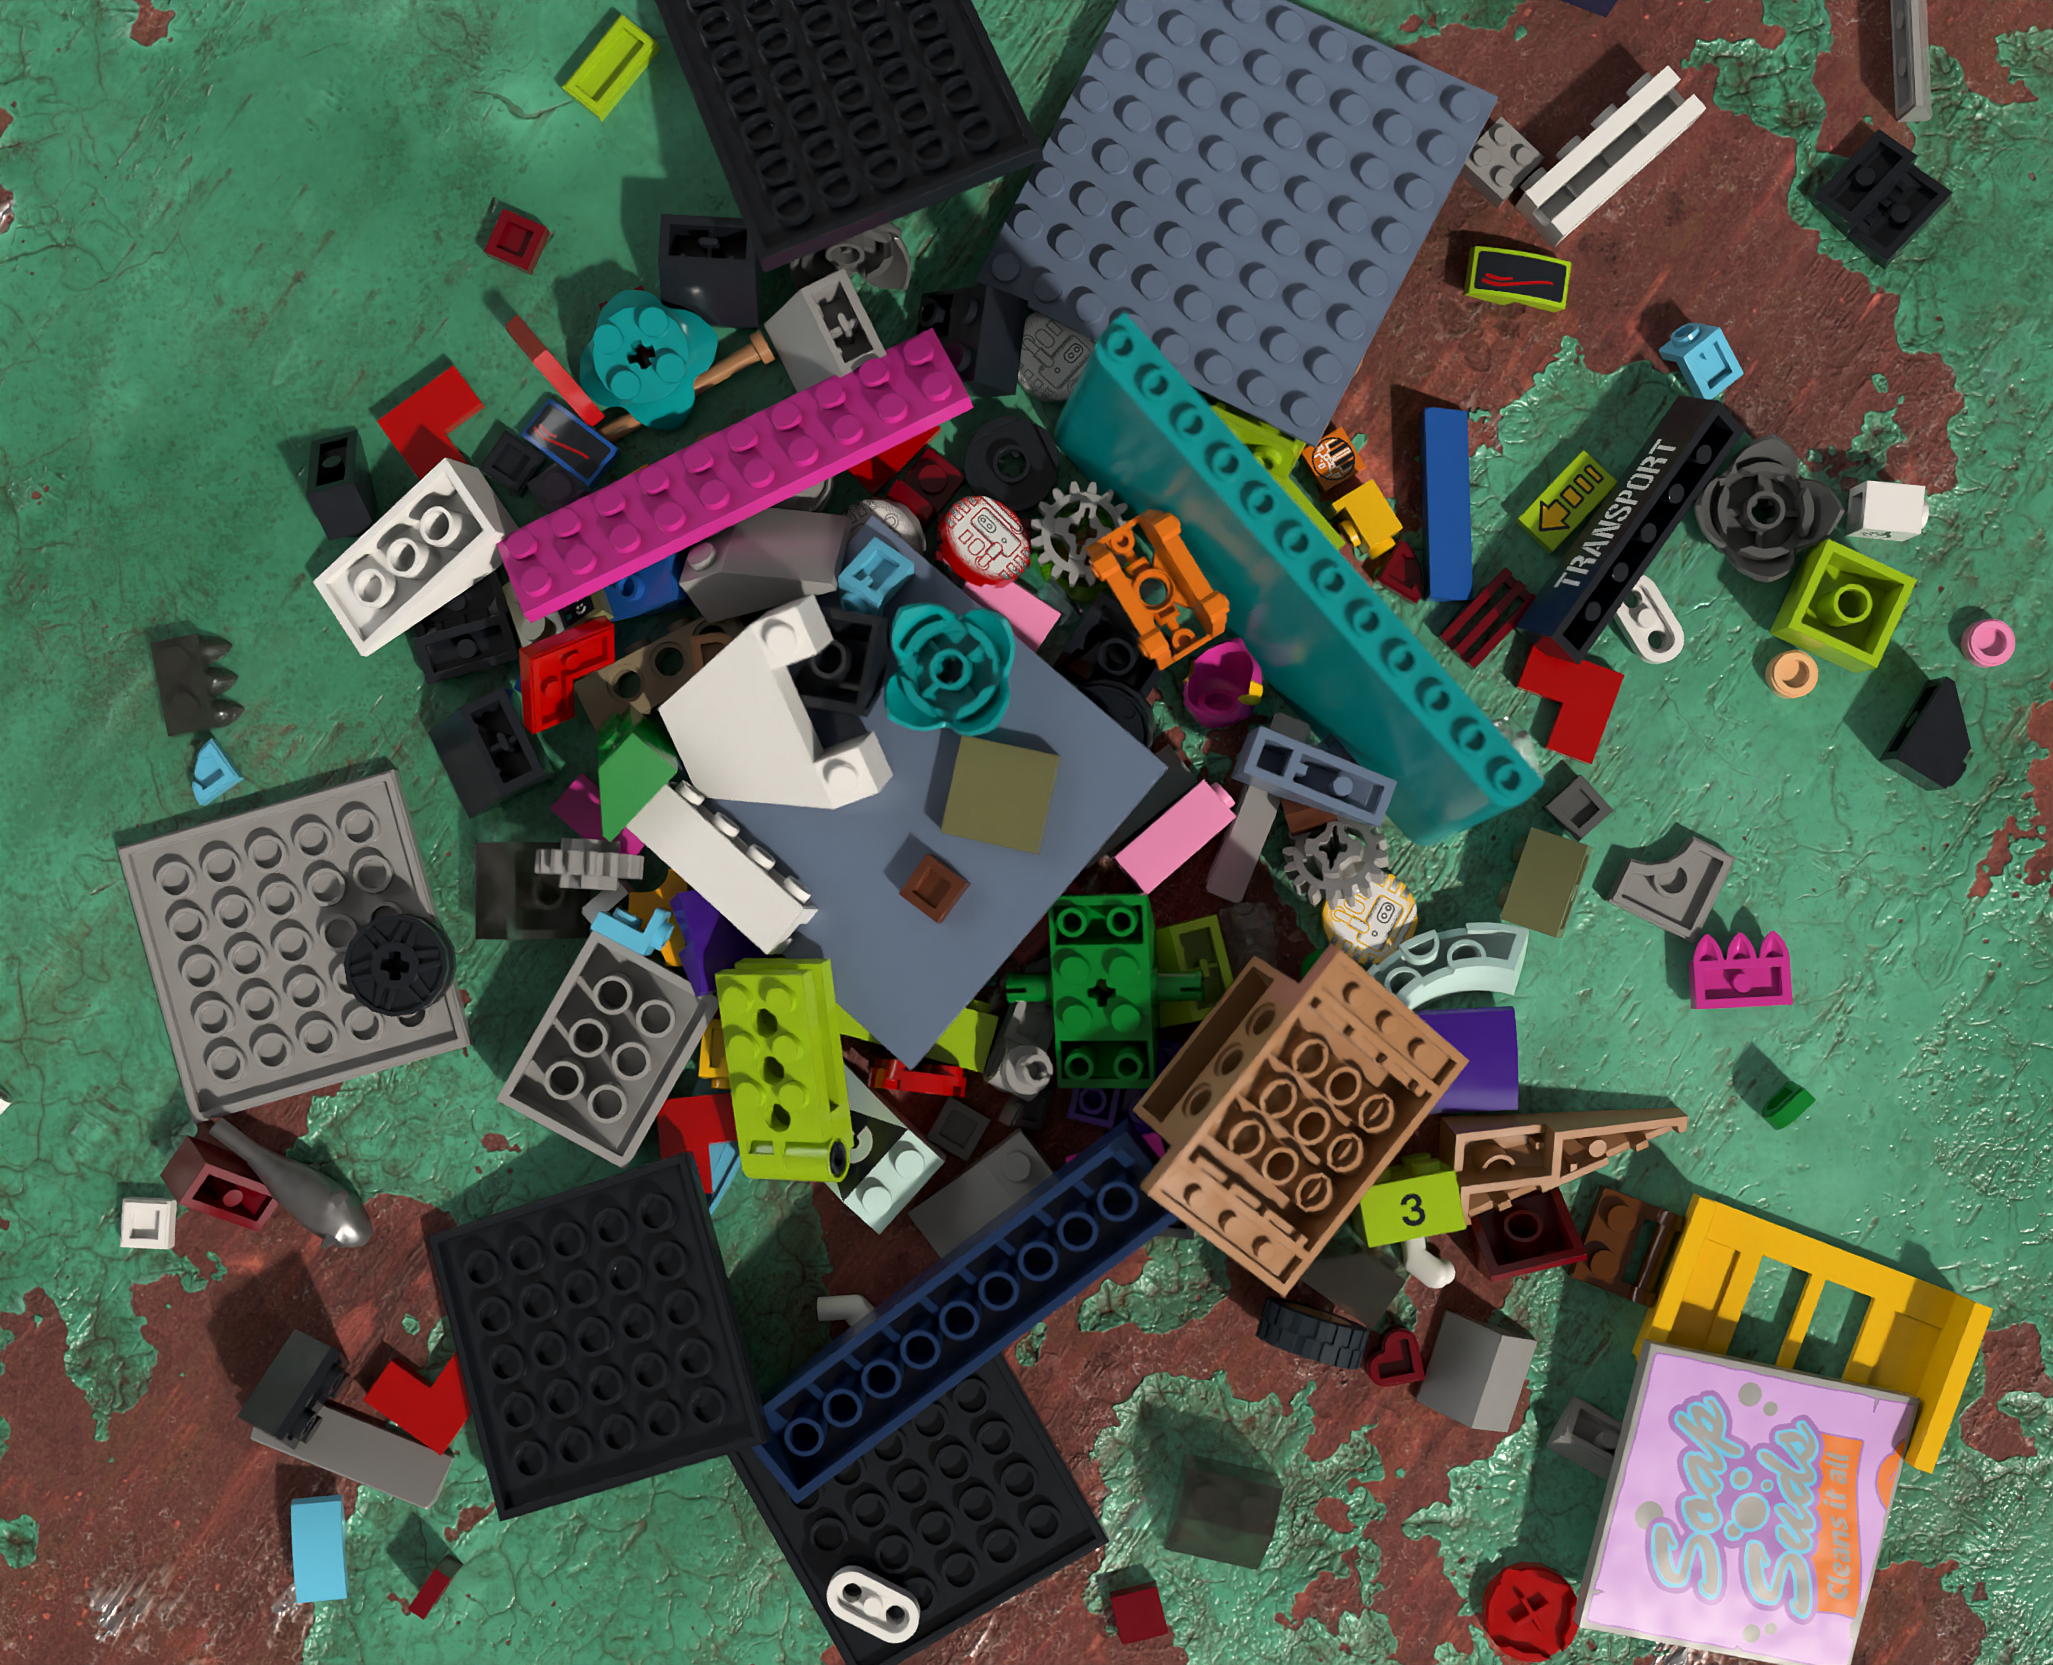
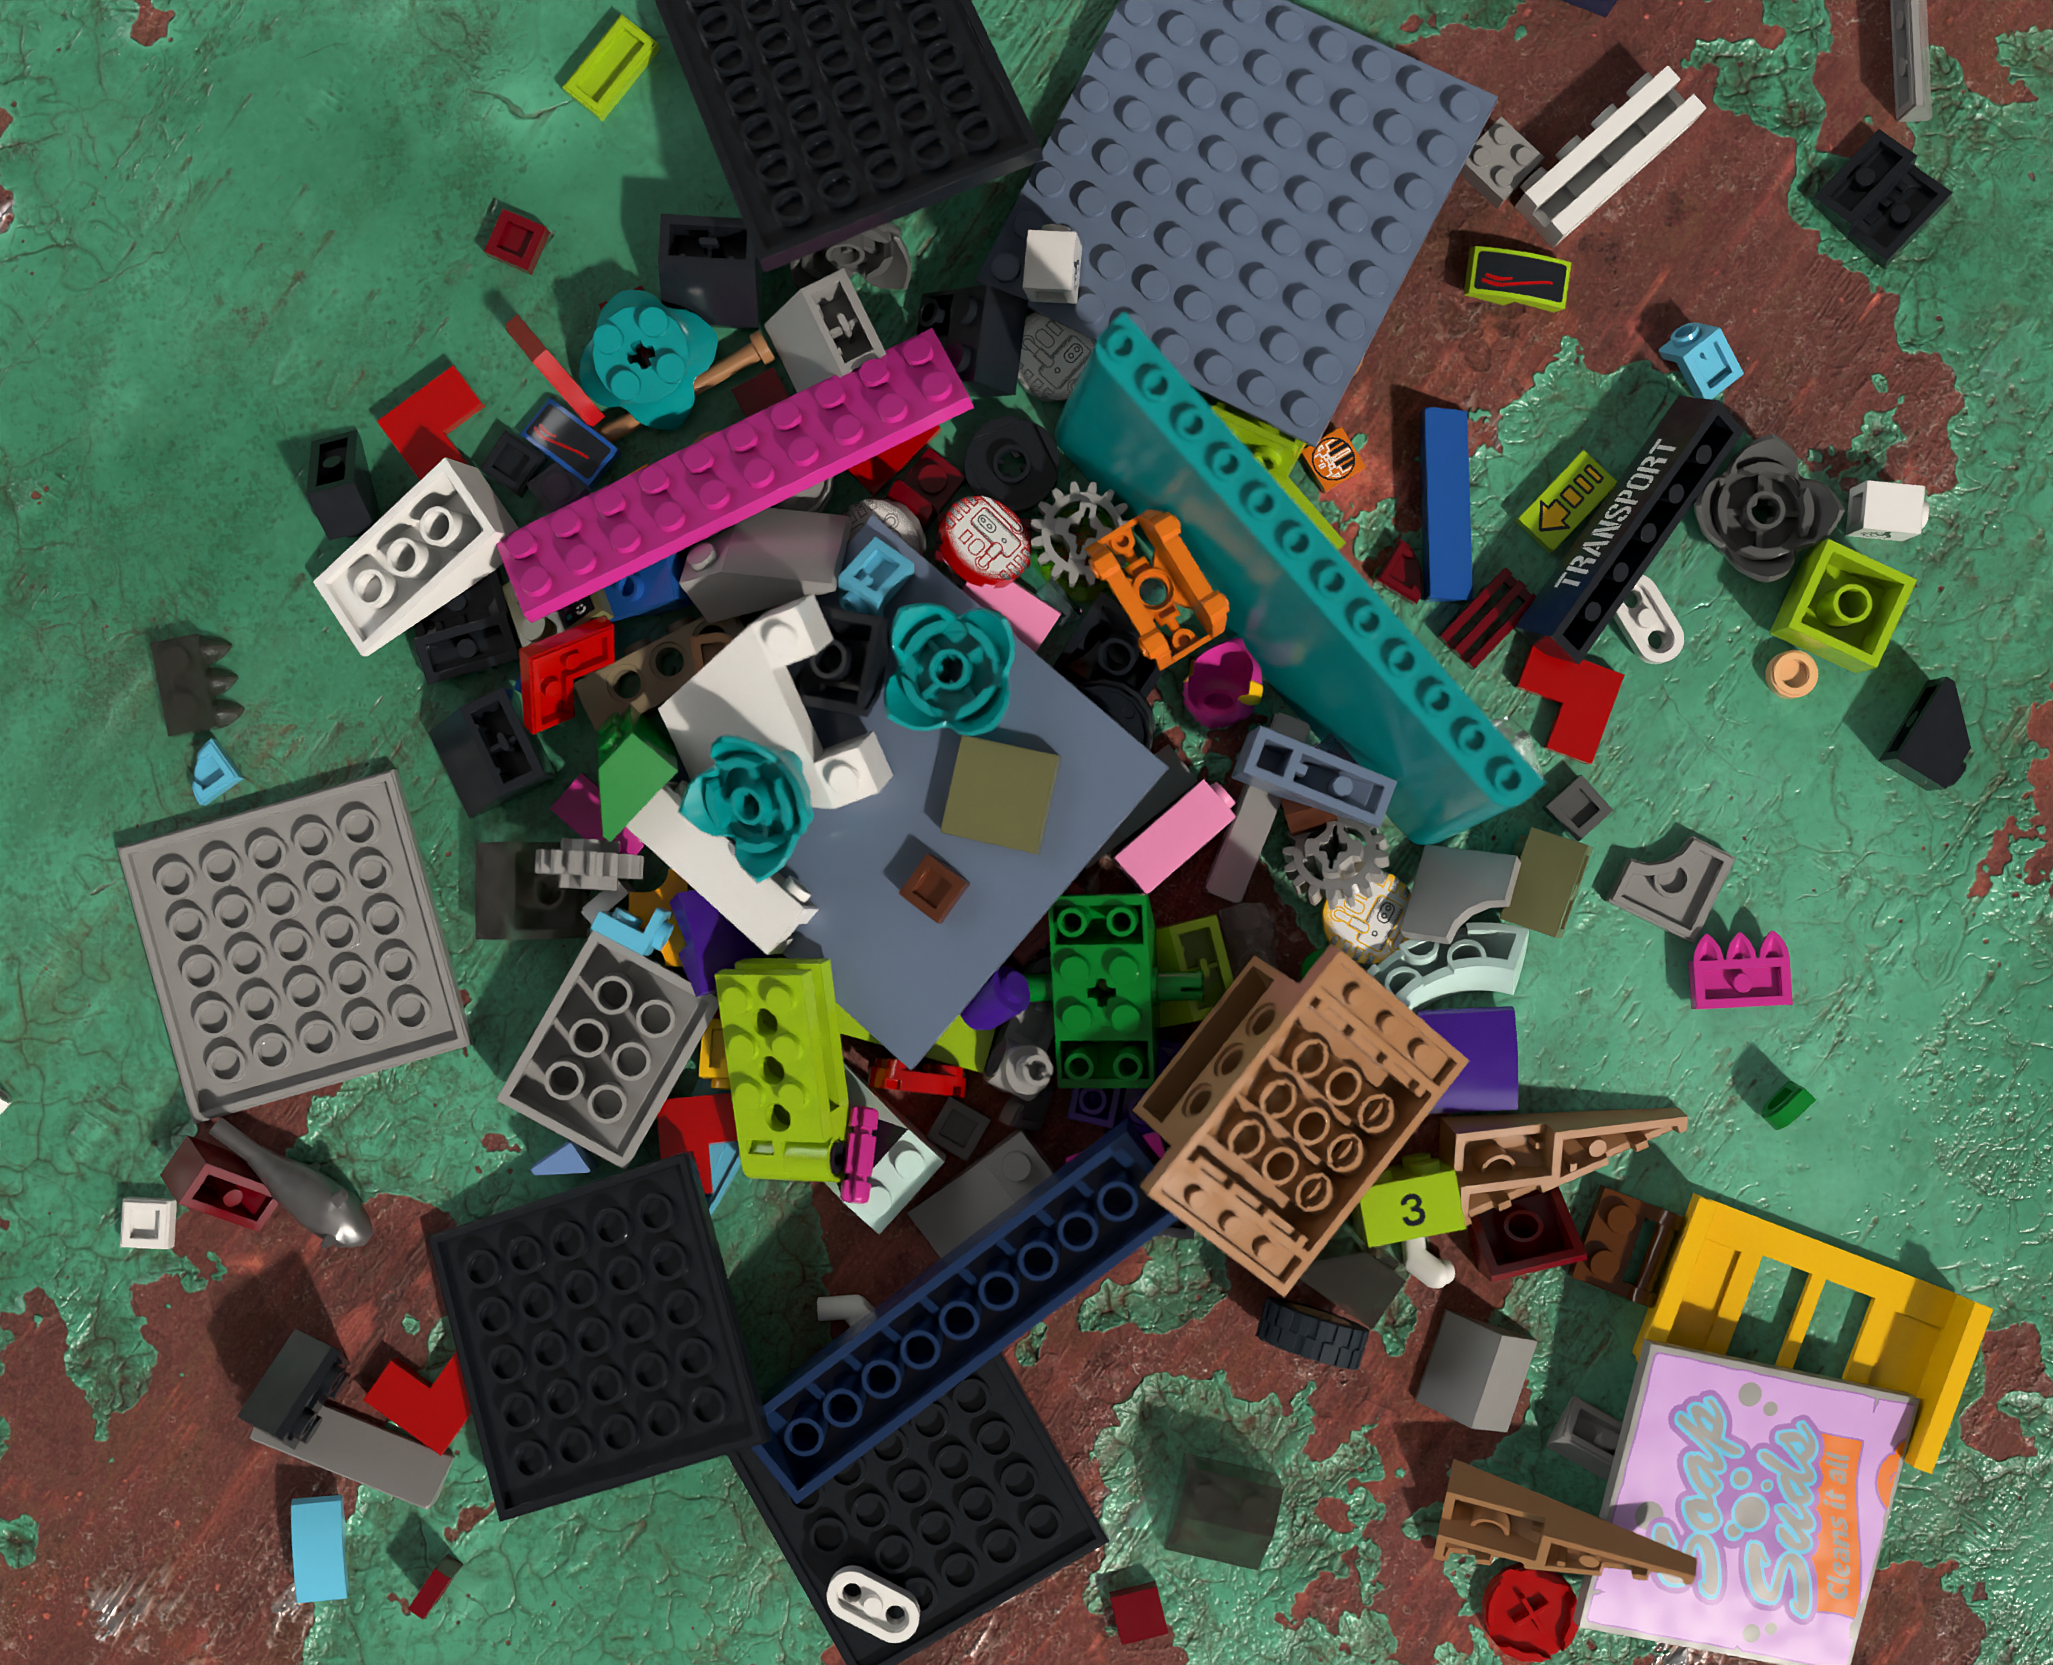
(386, 988): black wheel -> none
(566, 1160): none -> medium blue slope
(753, 798): none -> teal brick
(759, 392): none -> dark red tile
(859, 1155): none -> dark pink axle
(998, 1000): none -> dark purple brick
(1052, 265): none -> white brick
(1366, 519): yellow brick -> none
(1396, 1358): dark red tile -> none
(1454, 887): none -> light grey tile
(1508, 1521): none -> medium nougat wedge
(1988, 643): bright pink tile -> none

